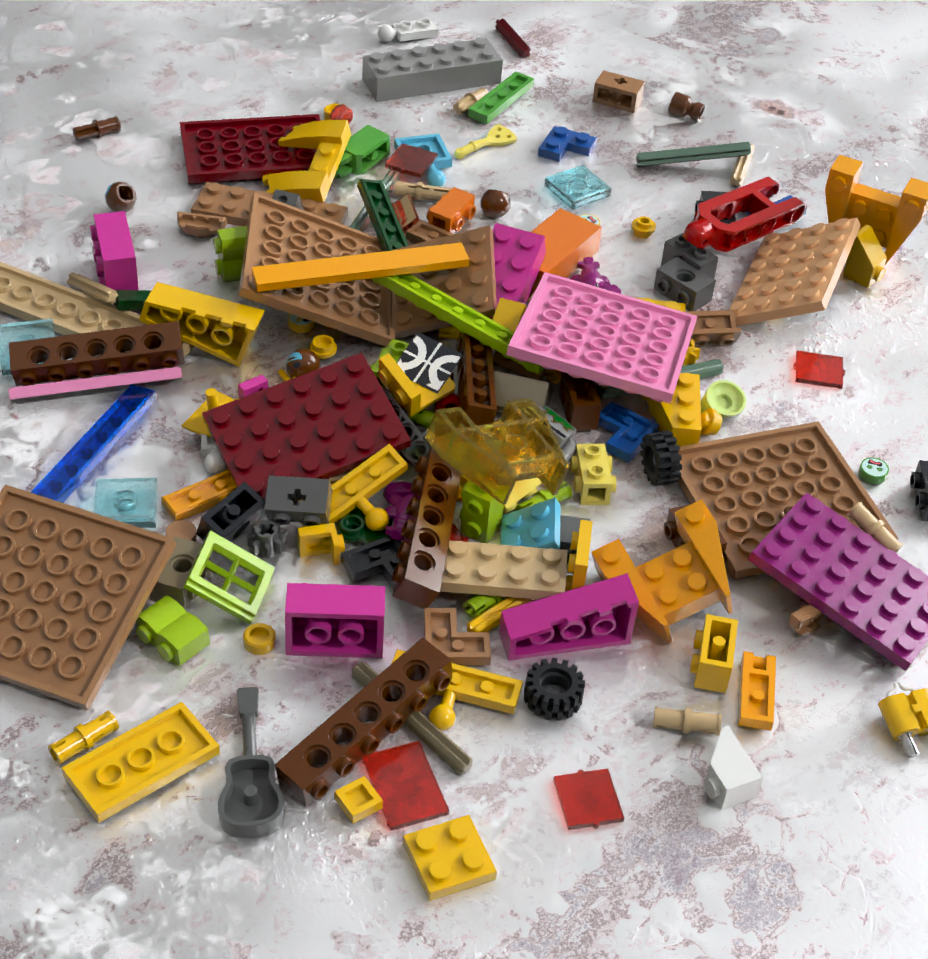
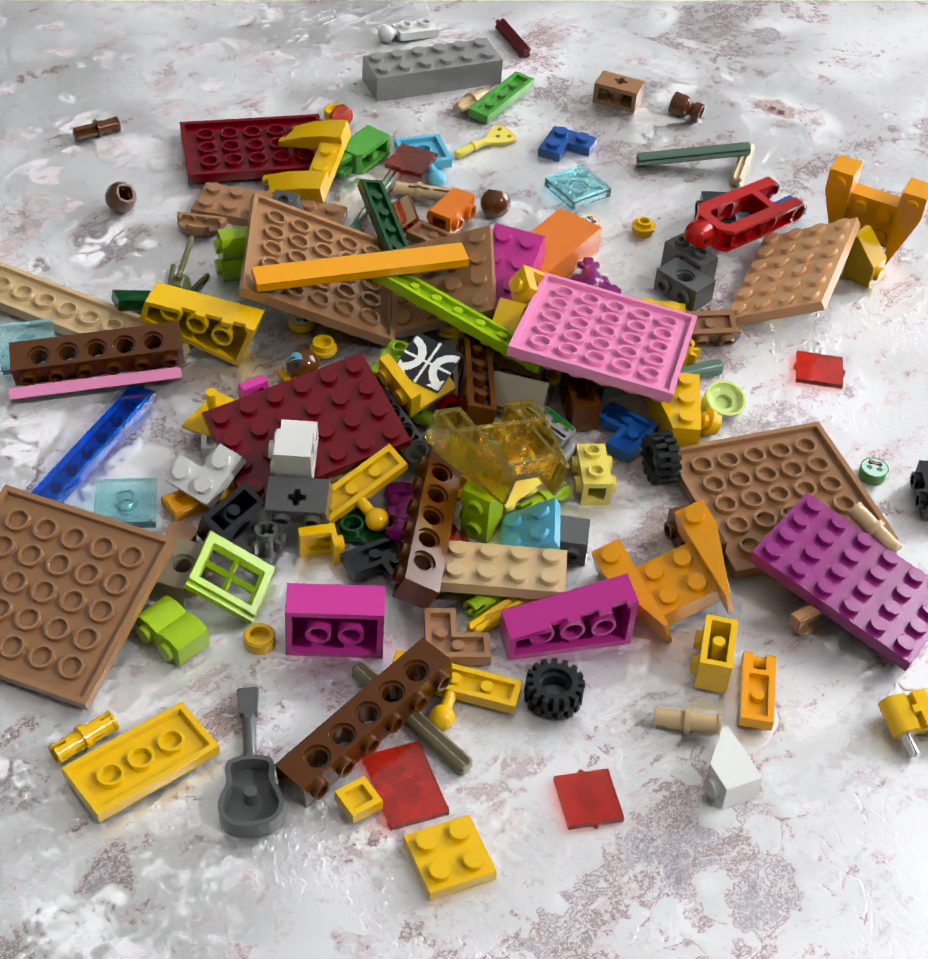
(92, 288): tan axle -> none
(114, 251): dark pink brick -> none
(181, 280): none -> olive plant
(207, 482): none -> white plate
(294, 449): none -> white brick
(524, 283): none -> yellow bracket
(579, 562): yellow plate -> none

